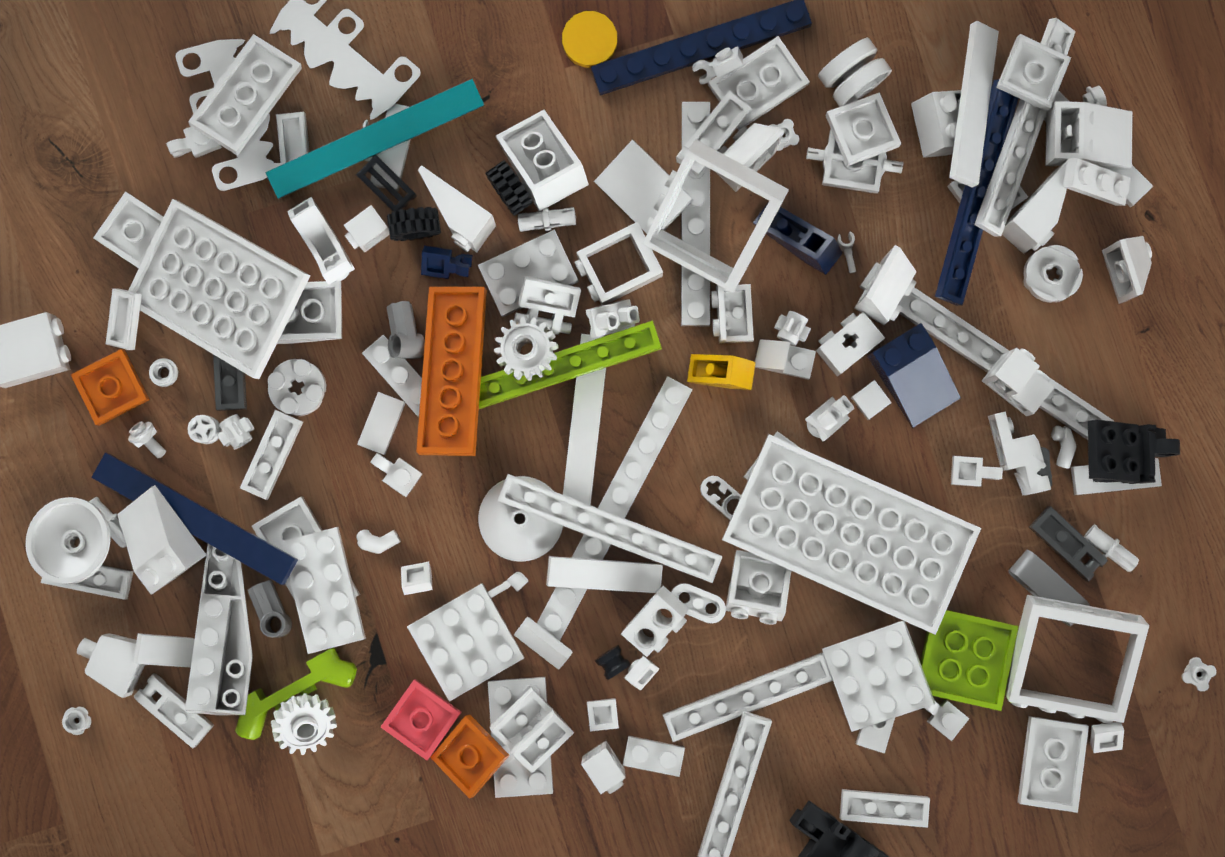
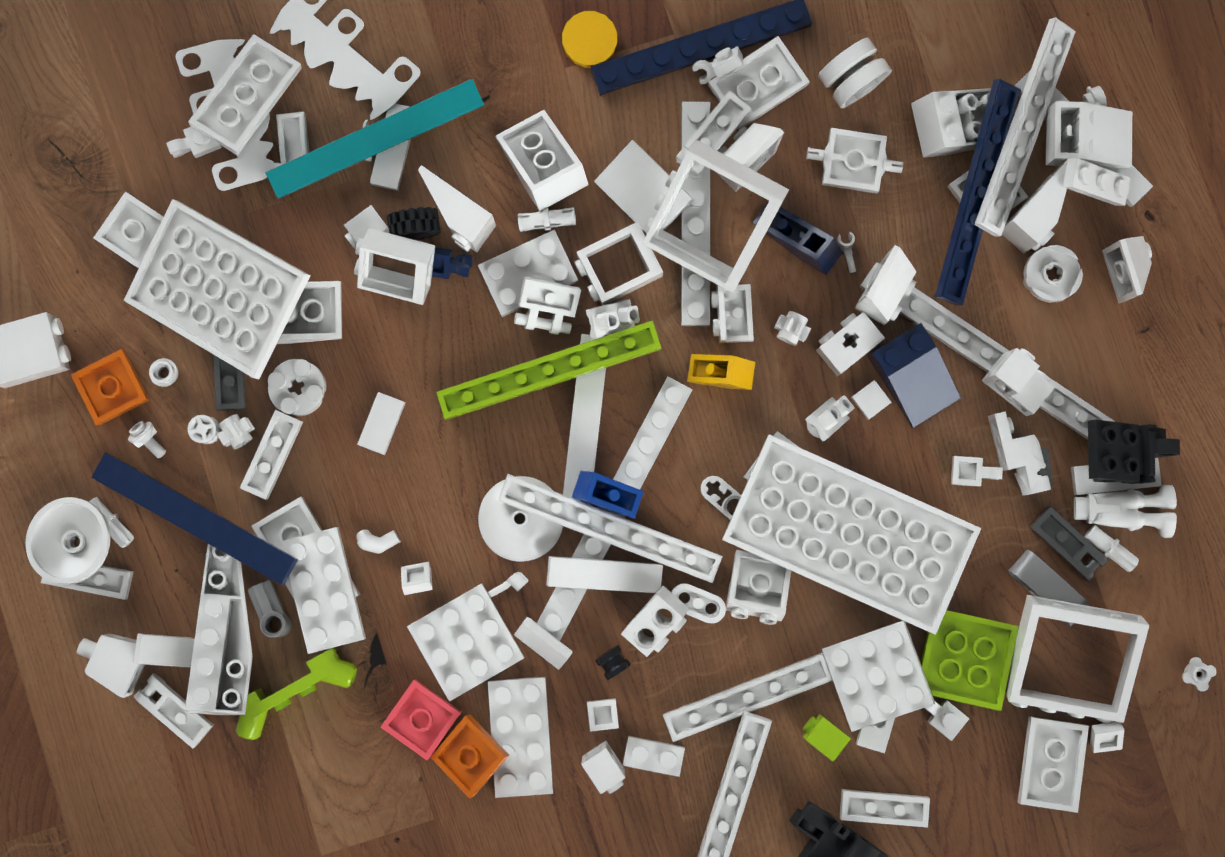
(69, 720): white plate -> none
(123, 319): white tile -> none
(157, 540): white slope -> none
(303, 723): white gear -> none
(321, 241): white arch -> none
(391, 282): none -> white window
(396, 372): white plate -> none
(399, 475): white plate -> none
(403, 202): black tile -> none
(404, 339): light grey piece -> none
(451, 371): orange plate -> none
(509, 187): black tyre -> none
(518, 336): white gear -> none
(531, 730): white slope -> none
(607, 494): none -> blue slope
(641, 672): white plate -> none
(784, 358): white slope -> none
(790, 138): white plate -> none
(825, 736): none -> lime brick
(863, 129): white plate -> none
(974, 104): white tile -> none
(1033, 72): white tile -> none
(1068, 445): white arm -> none
(1121, 509): none -> white piece

